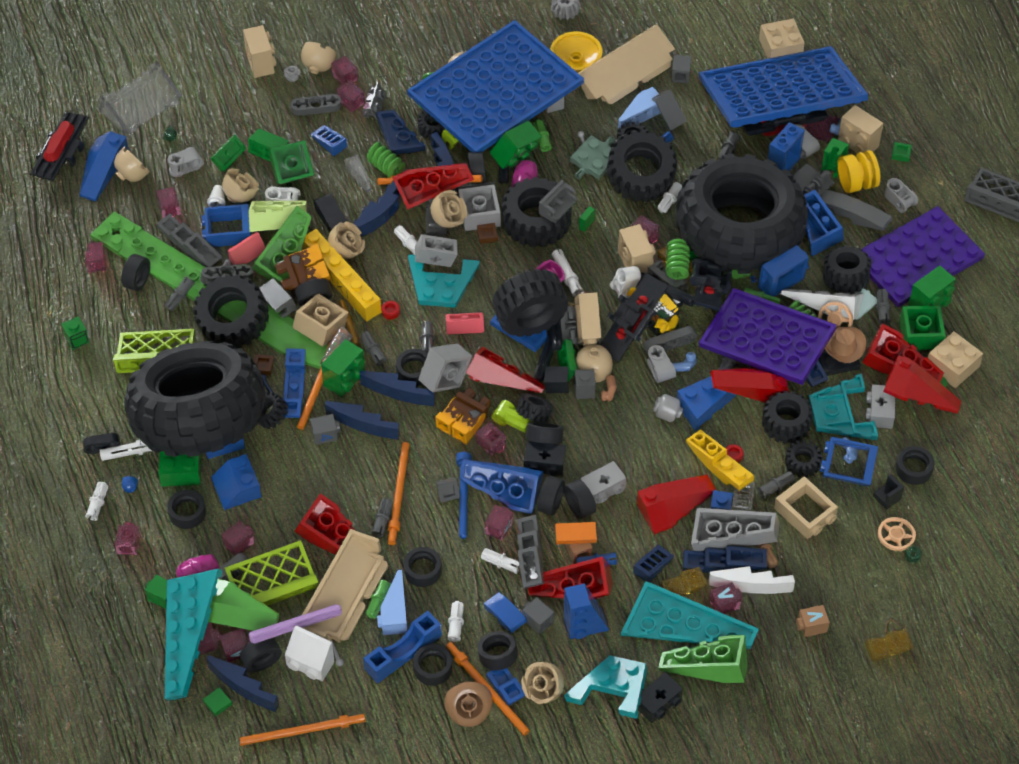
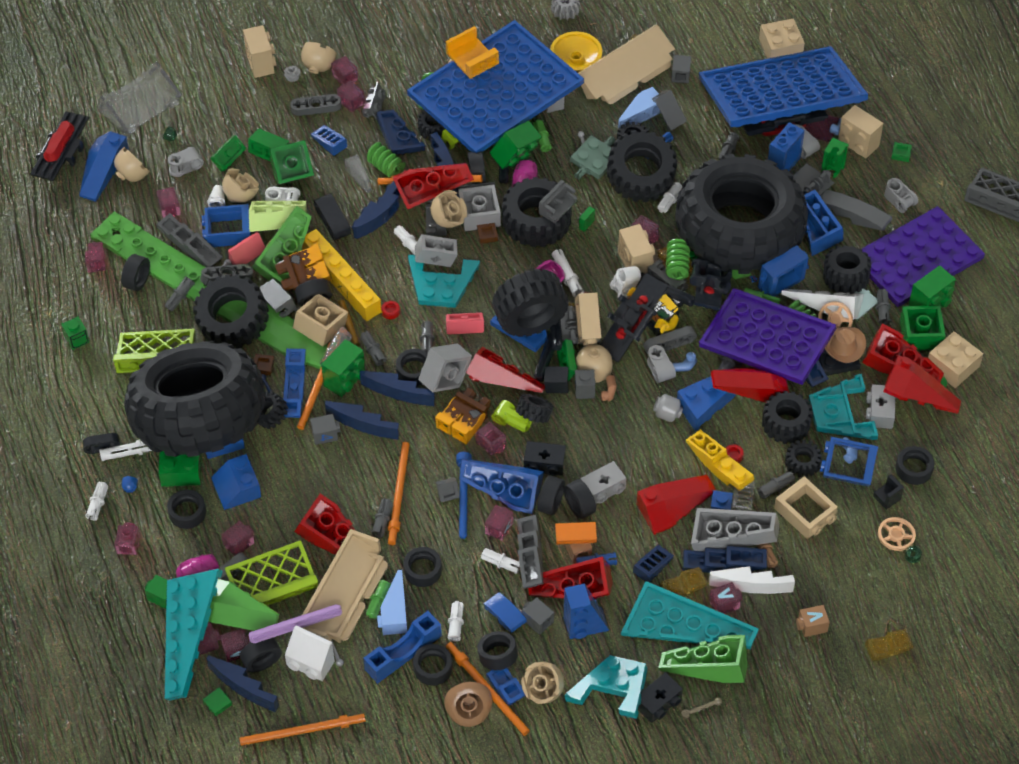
(346, 240): tan cylinder -> none
(470, 53): none -> light orange panel
(544, 433): black tyre -> none
(686, 713): none -> dark tan hinge
(858, 171): yellow wheel -> none

